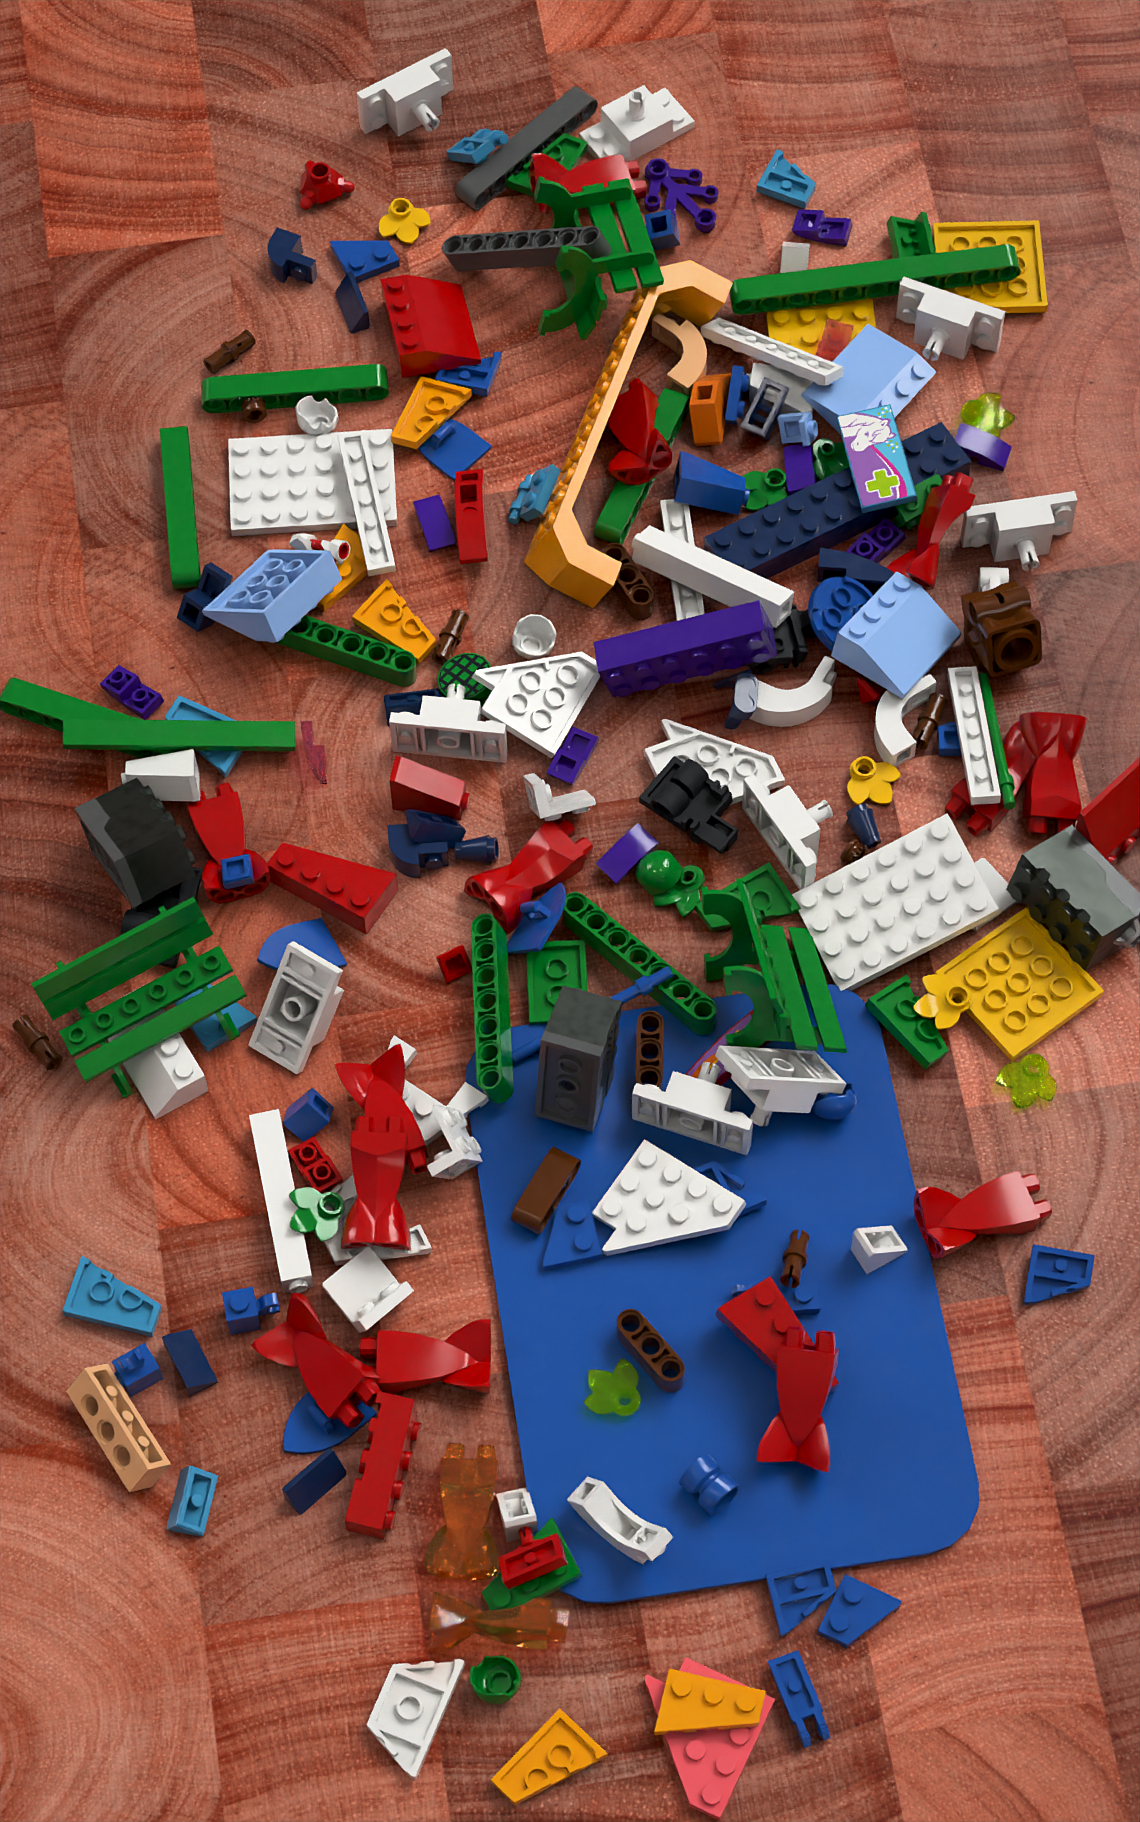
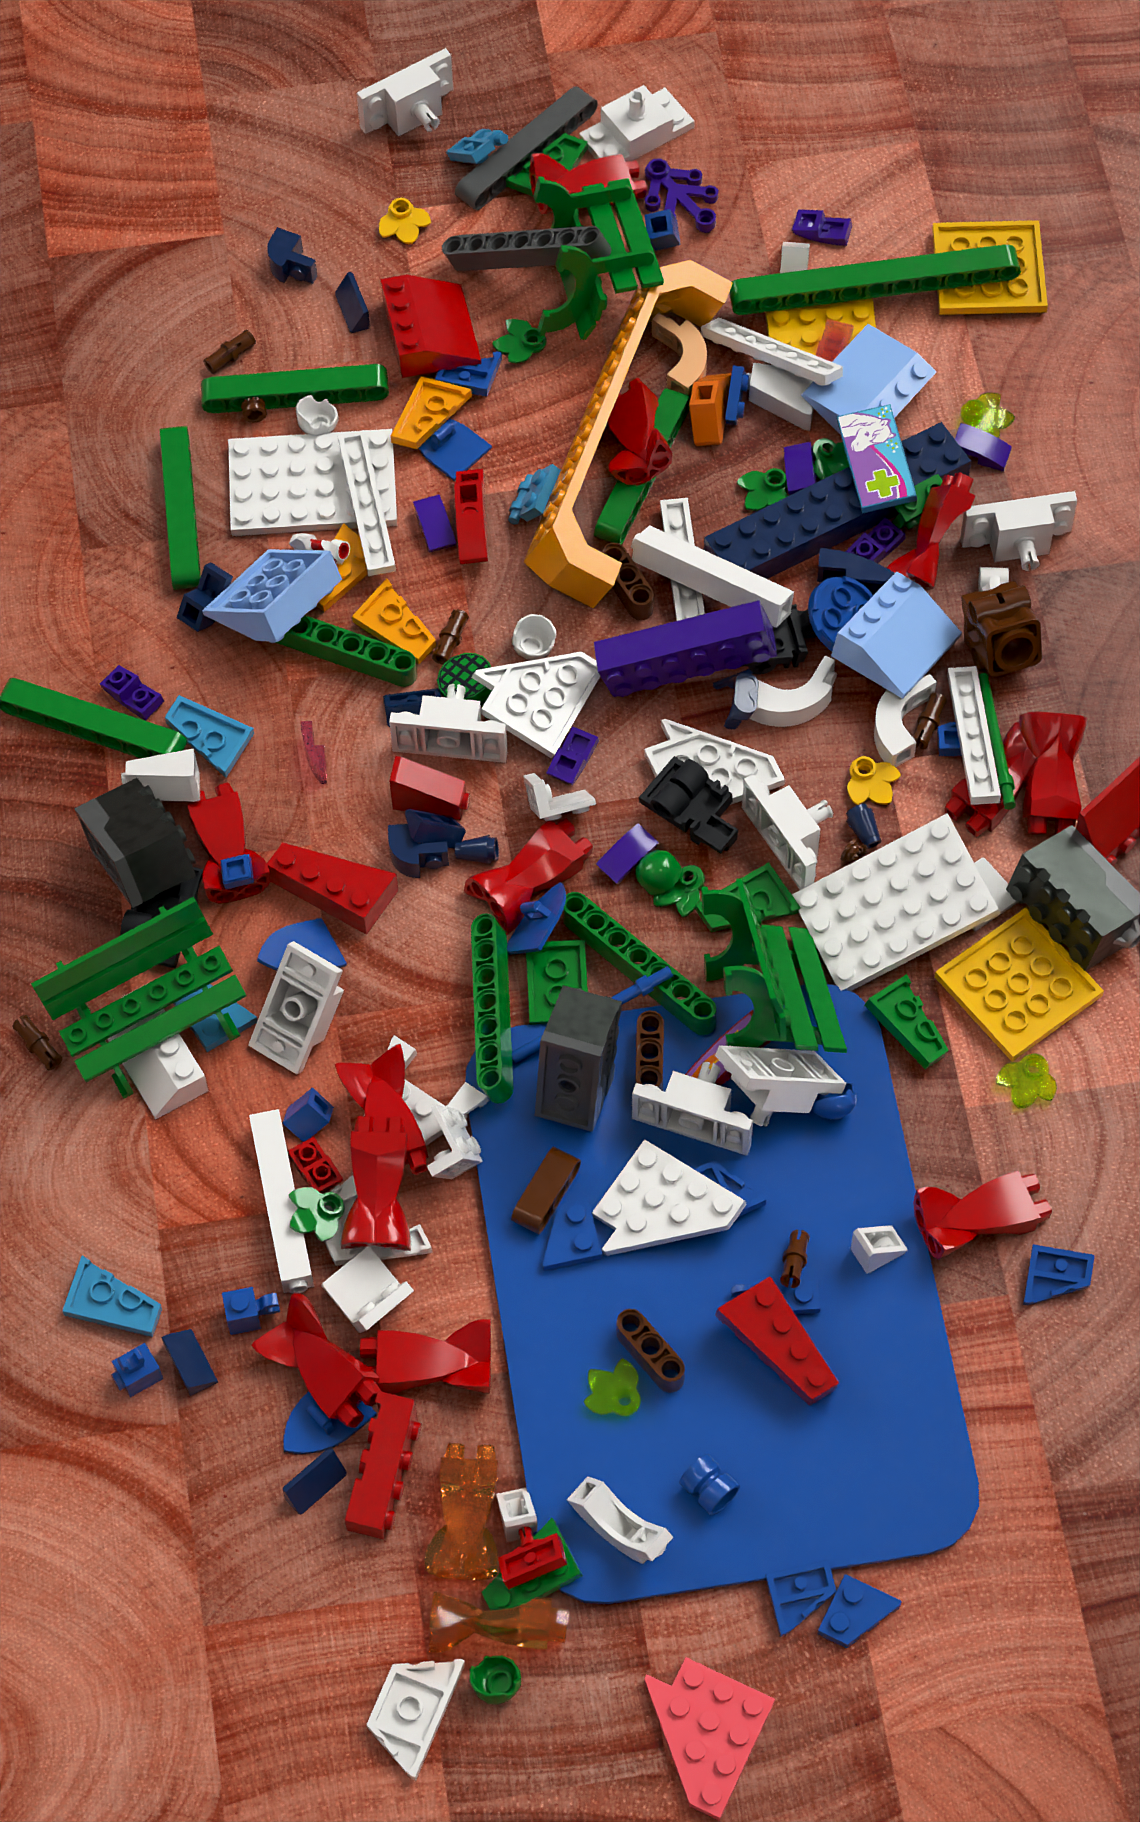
(118, 1427): light nougat brick -> none
(178, 735): green tile -> none
(192, 1501): dark azure slope -> none
(322, 184): red rock -> none
(365, 258): blue wing -> none
(454, 963): red slope -> none
(518, 341): none -> green plate
(547, 1758): light orange wing -> none
(702, 1702): light orange wing -> none
(708, 485): blue slope -> none
(769, 423): dark blue slope -> none
(786, 182): dark azure wing -> none
(797, 428): light blue bracket -> none
(798, 1695): blue hinge -> none
(803, 1387): red hips -> none
(869, 690): red slope -> none
(910, 236): green bracket -> none
(939, 1002): yellow plate -> none
(947, 320): white brick -> none

